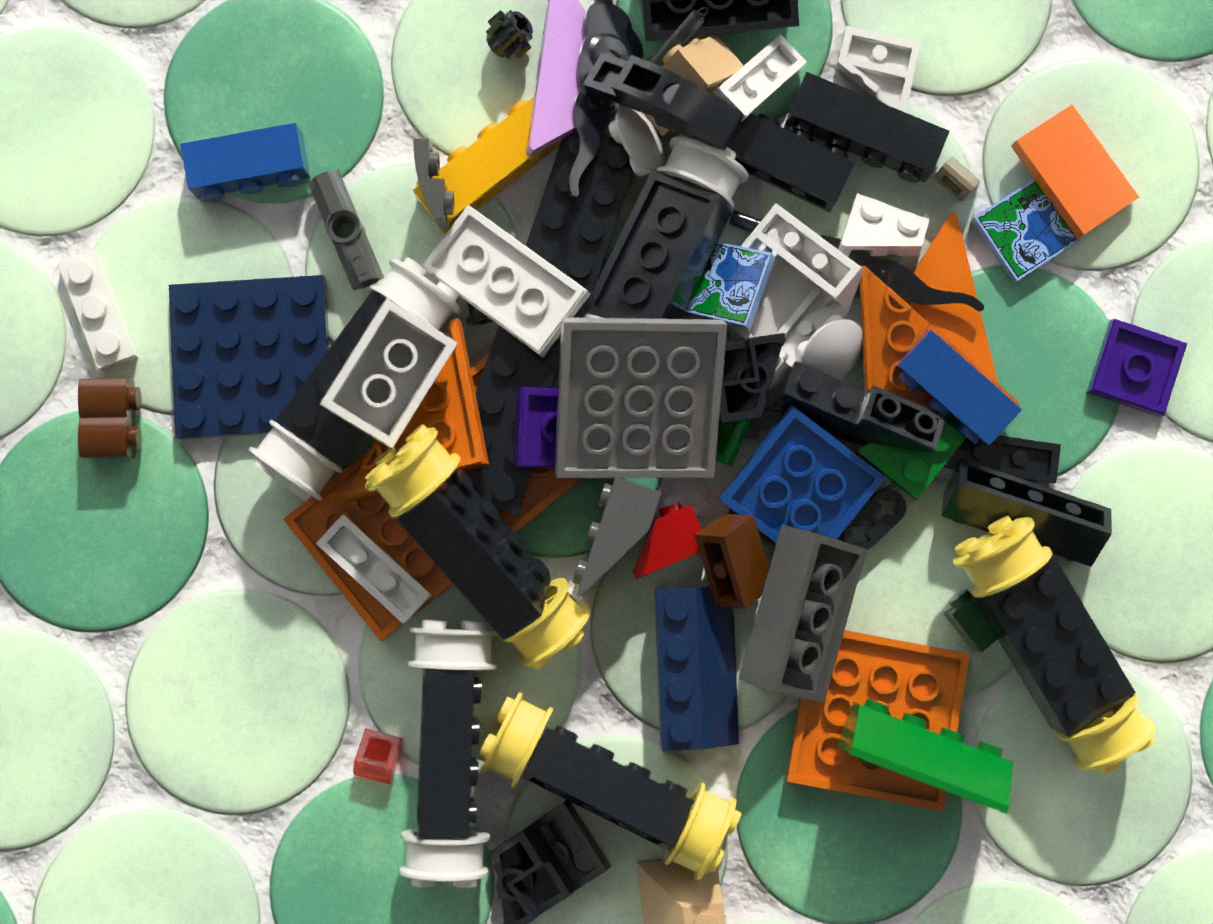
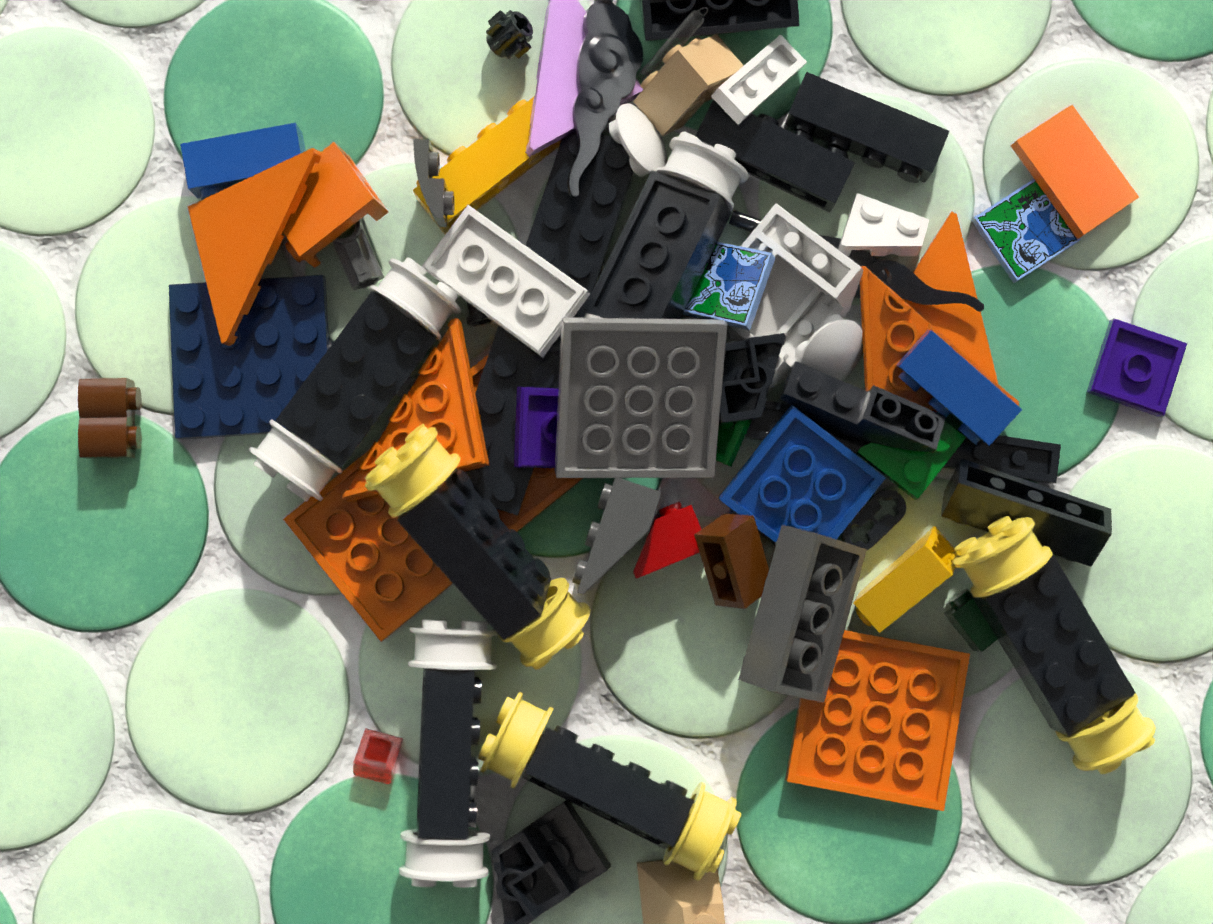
(97, 309): white plate -> none
(242, 232): none -> orange tile
(331, 205): none -> orange panel
(374, 569): white plate -> none
(388, 373): white brick -> none
(665, 96): black slope -> none
(695, 670): dark blue slope -> none
(879, 64): white wing -> none
(906, 580): none -> yellow slope
(928, 756): green slope -> none
(956, 179): dark tan slope -> none

